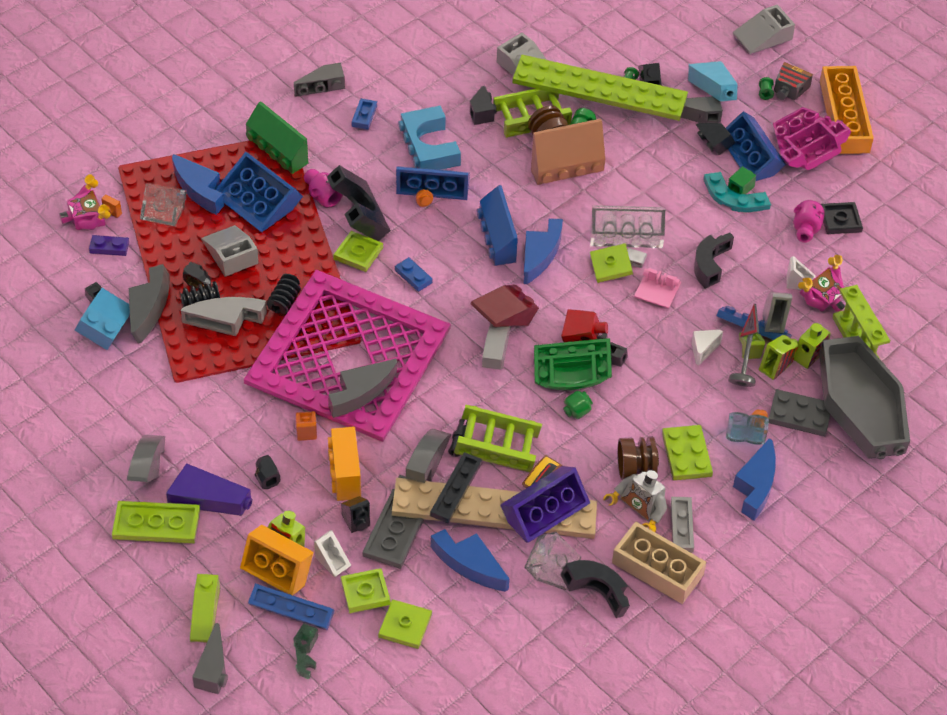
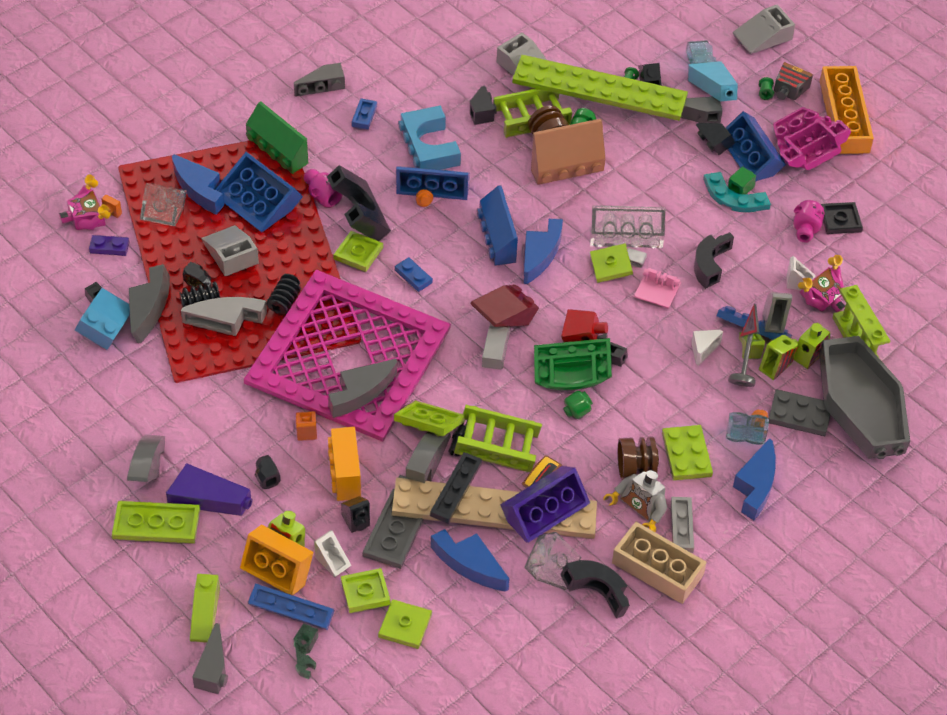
(429, 418): none -> lime plate
(699, 52): none -> clear light blue brick

